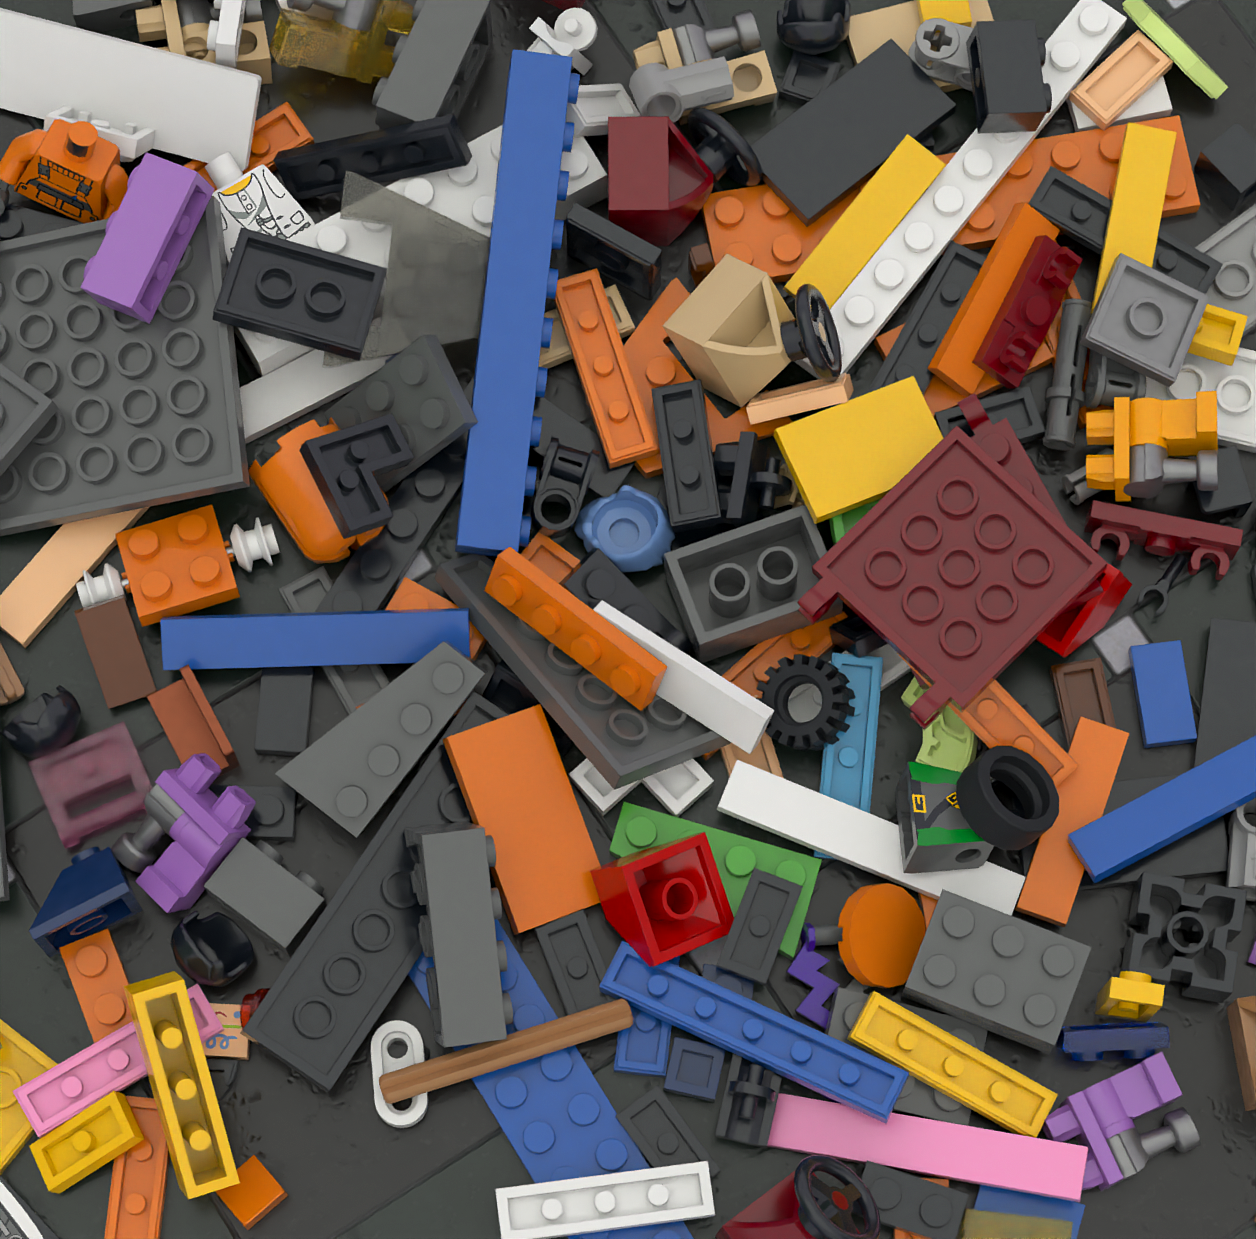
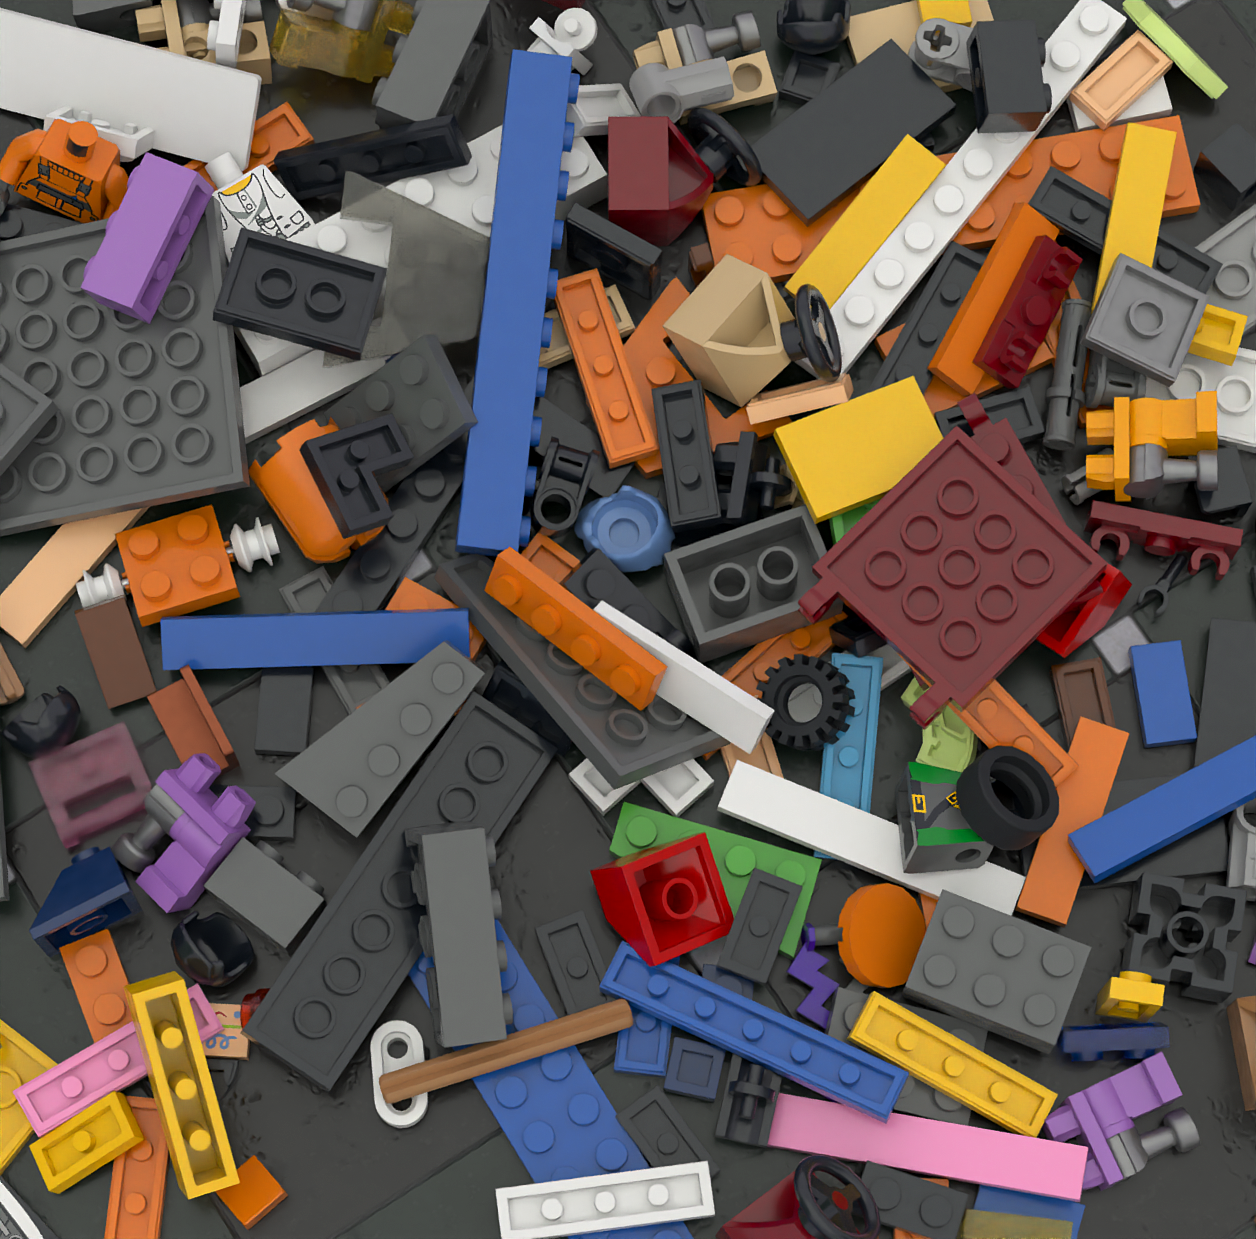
(528, 806): orange tile -> none

